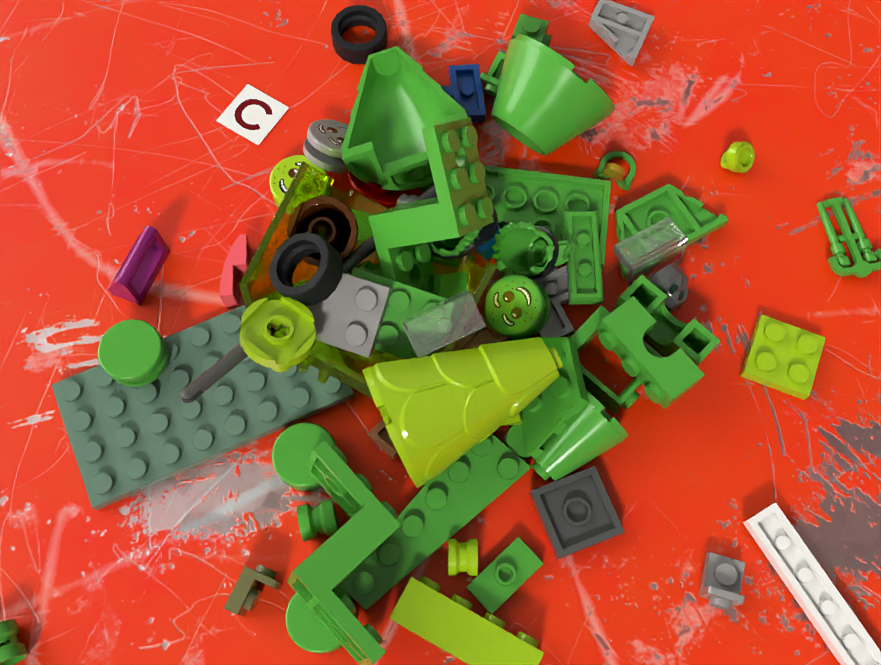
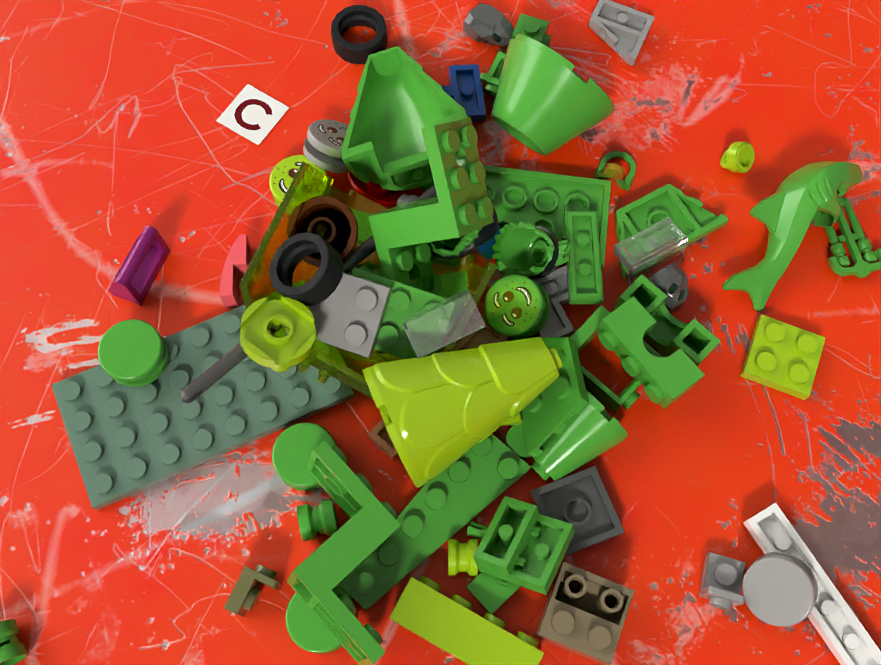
(488, 25): none -> dark grey rock
(521, 545): none -> bright green plate
(584, 614): none -> dark tan slope
(780, 589): none -> light grey head
(788, 217): none -> bright green piece

